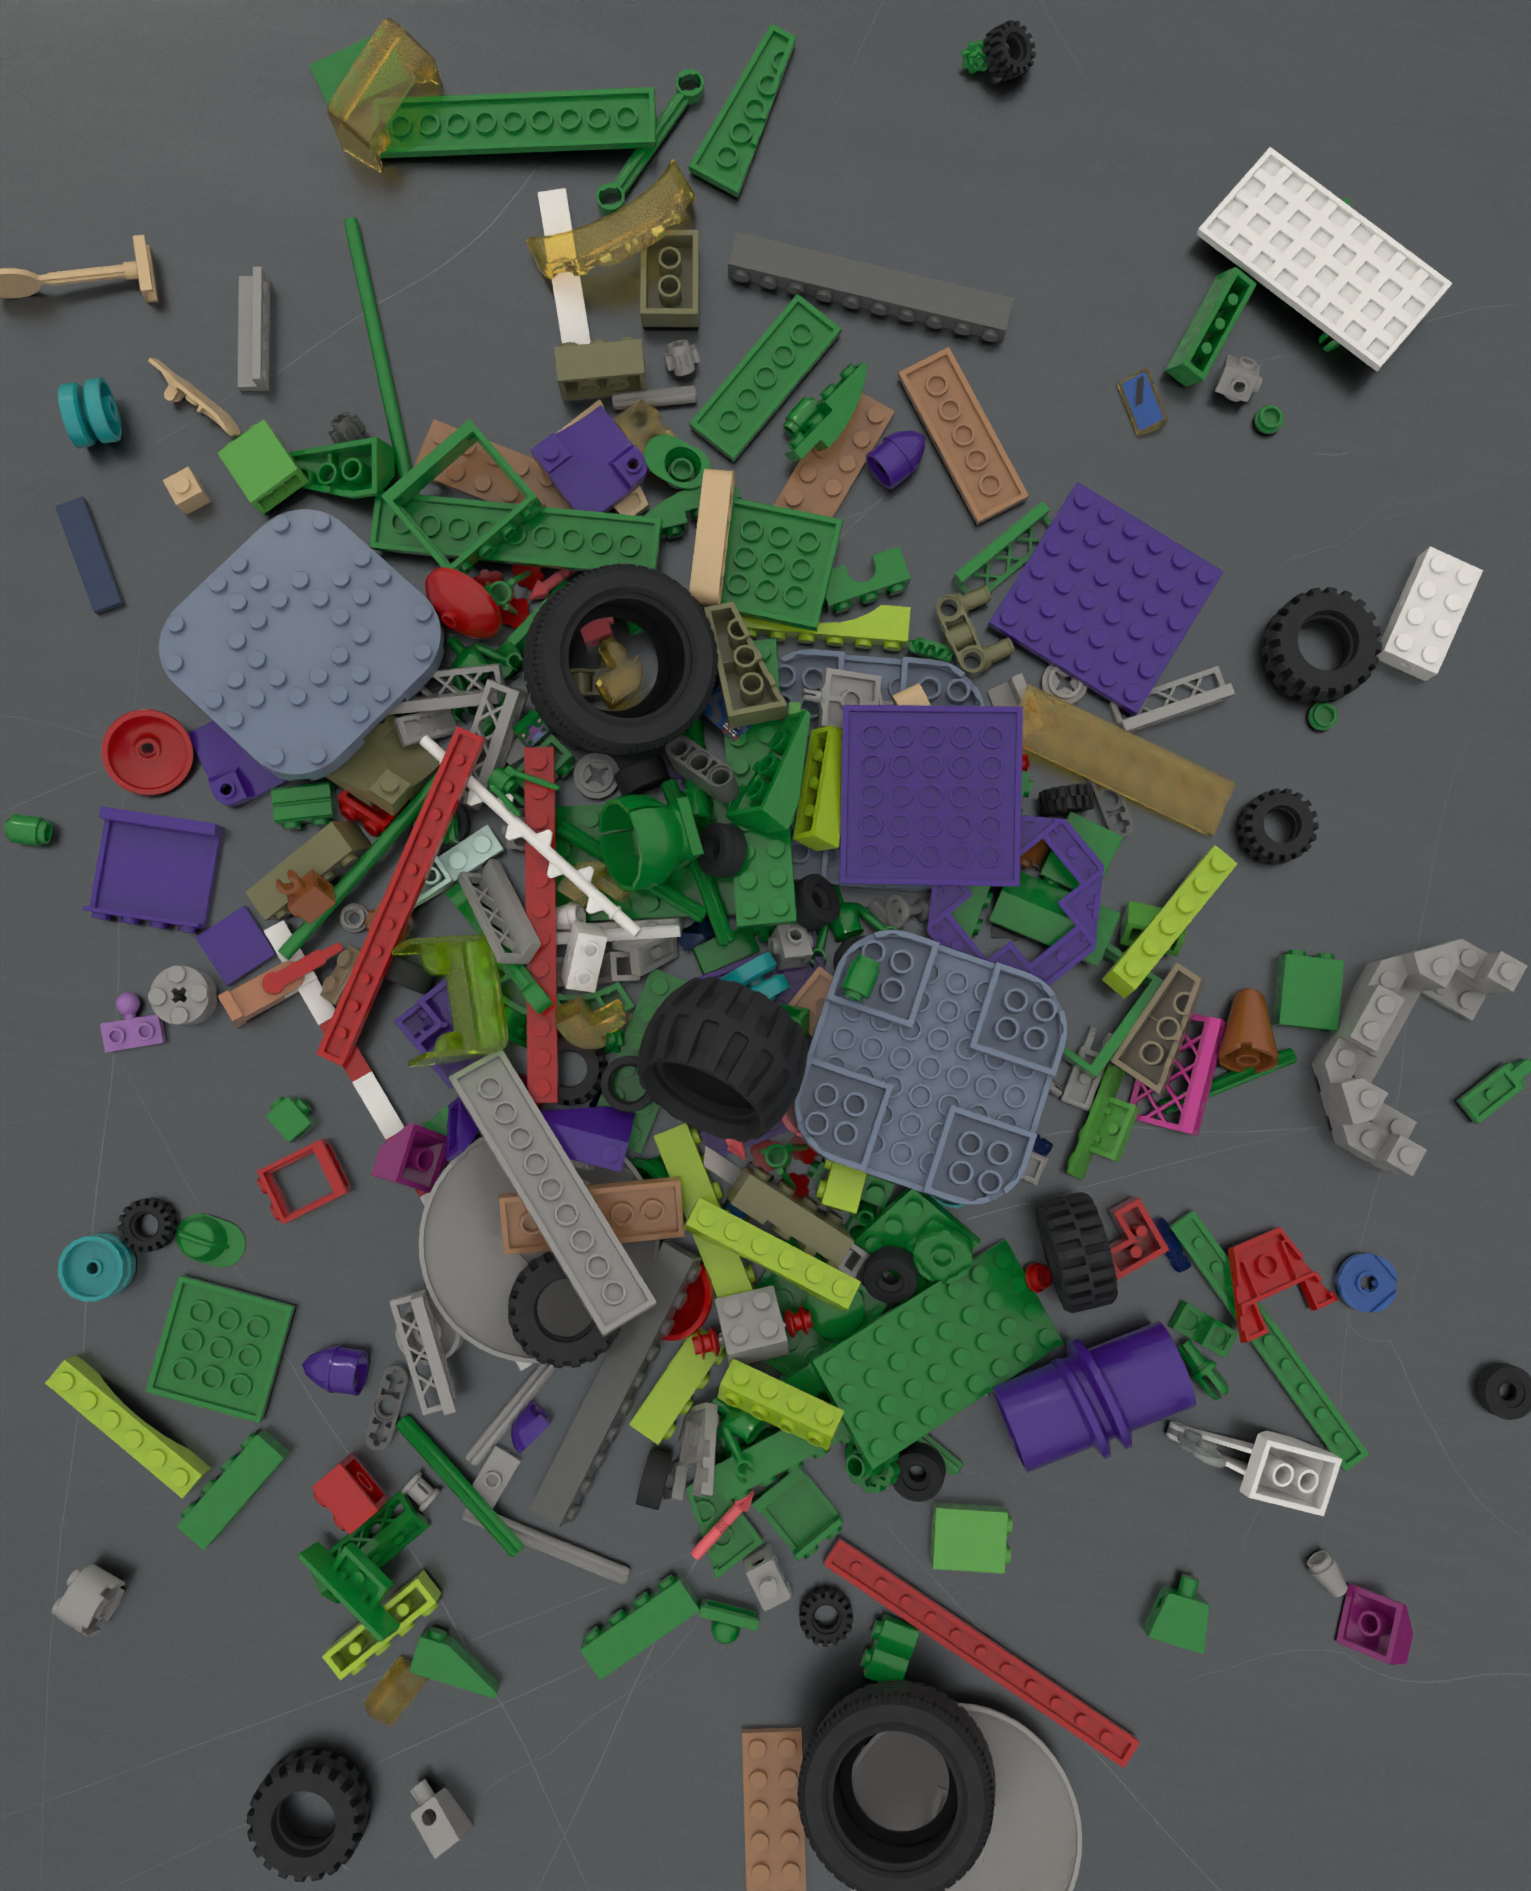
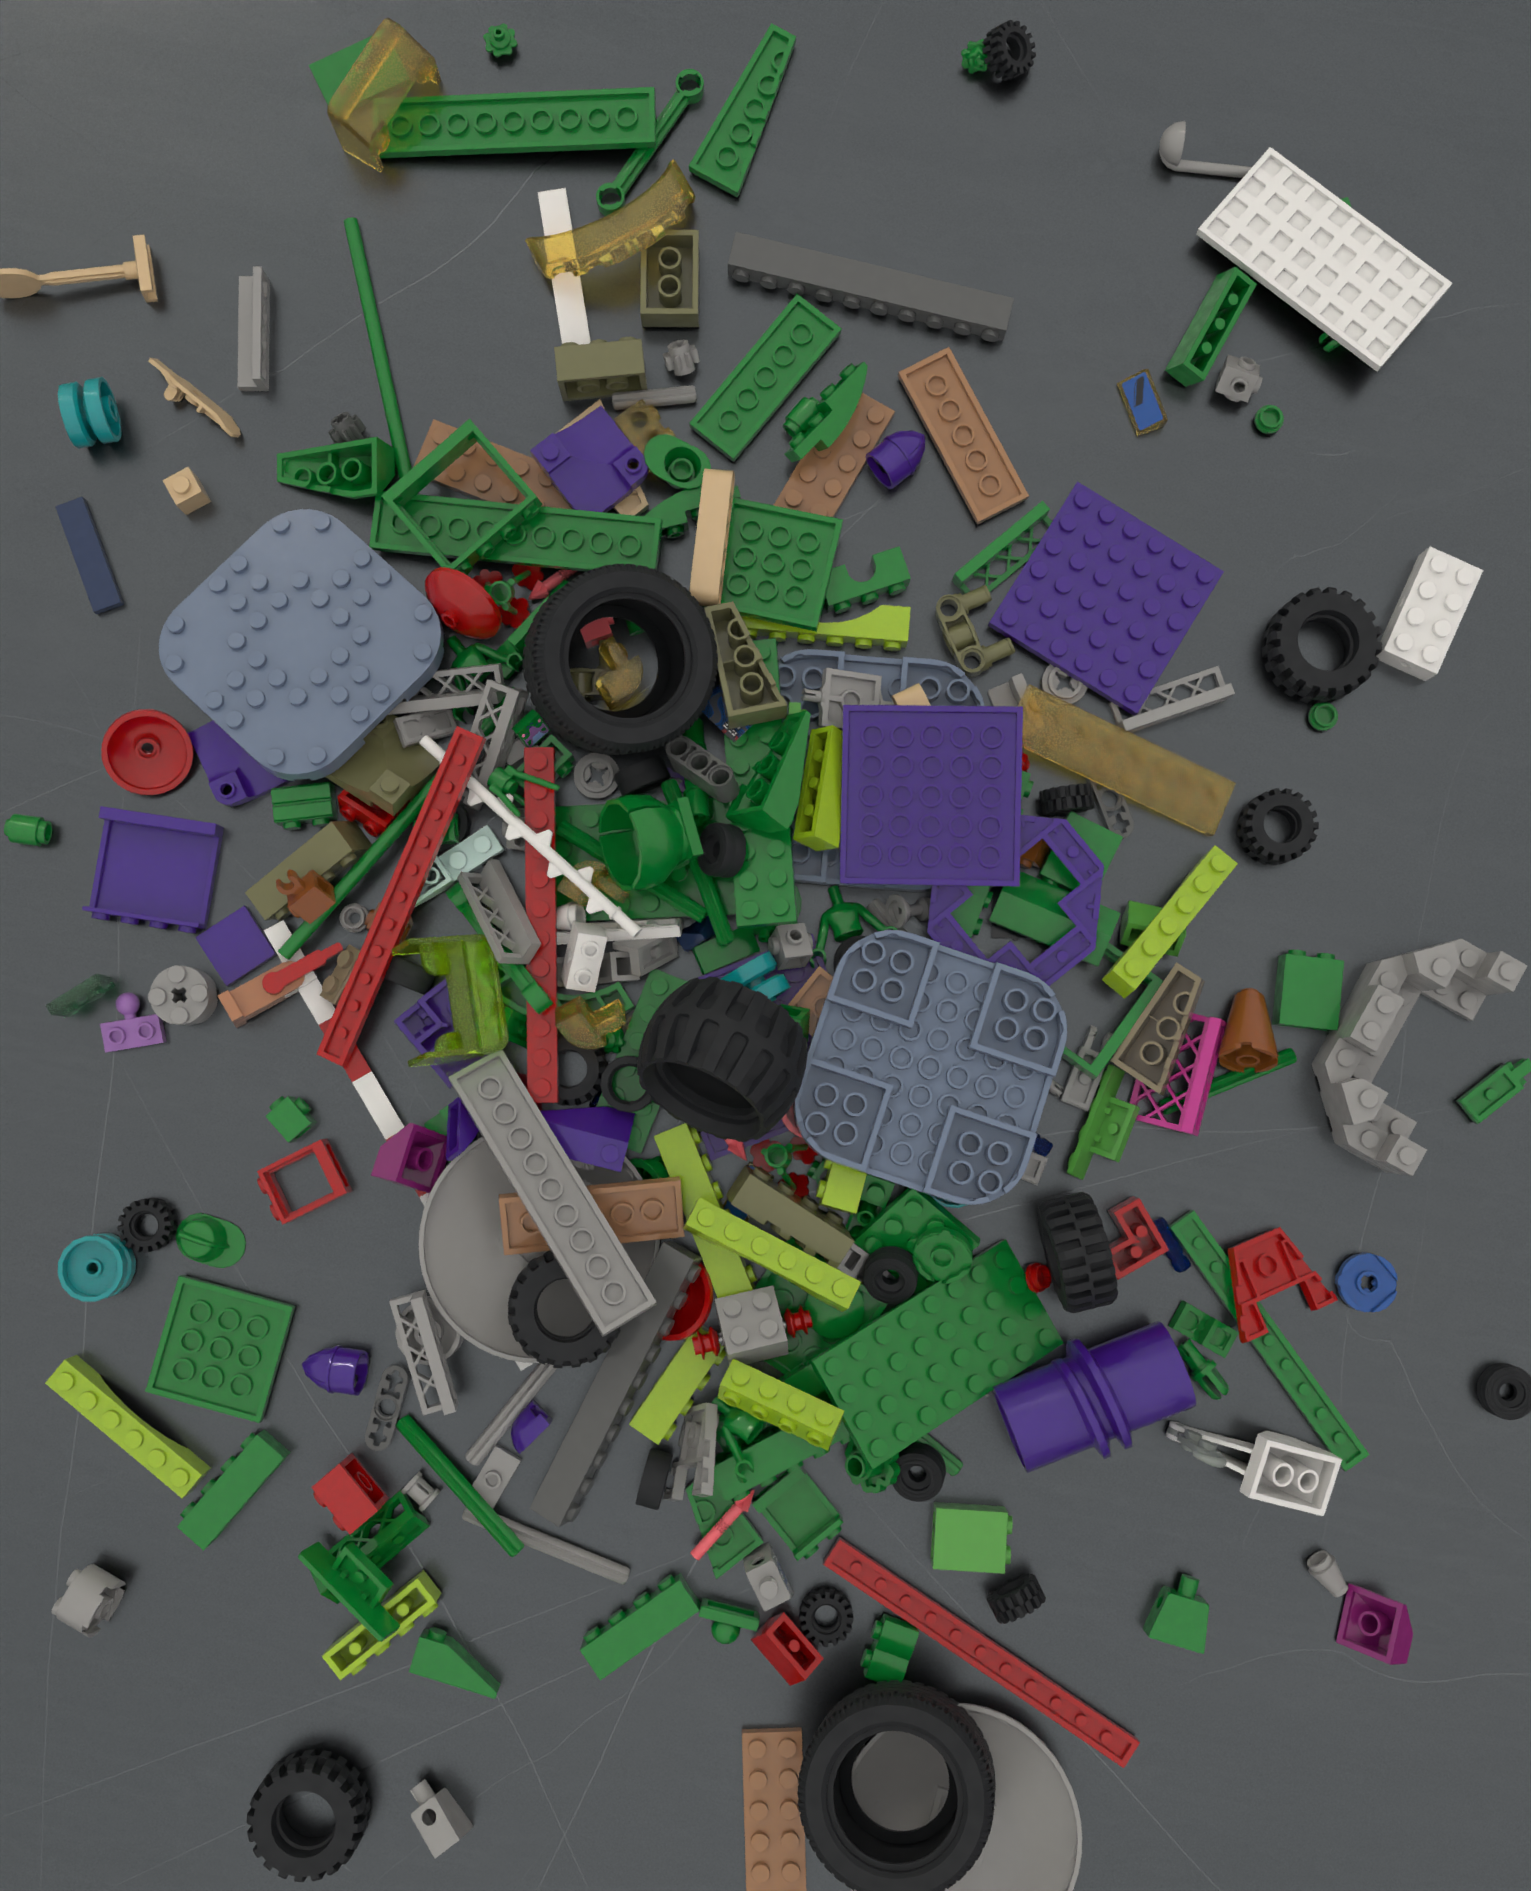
(80, 995): none -> clear green plate
(262, 467): bright green brick -> none
(394, 1692): clear yellow slope -> none
(500, 40): none -> green plant
(720, 1166): white sticker -> none
(787, 1649): none -> red brick
(816, 902): black tyre -> none
(861, 978): green brick -> none
(930, 649): green gear -> none
(1016, 1598): none -> black tyre
(1171, 151): none -> light grey piece

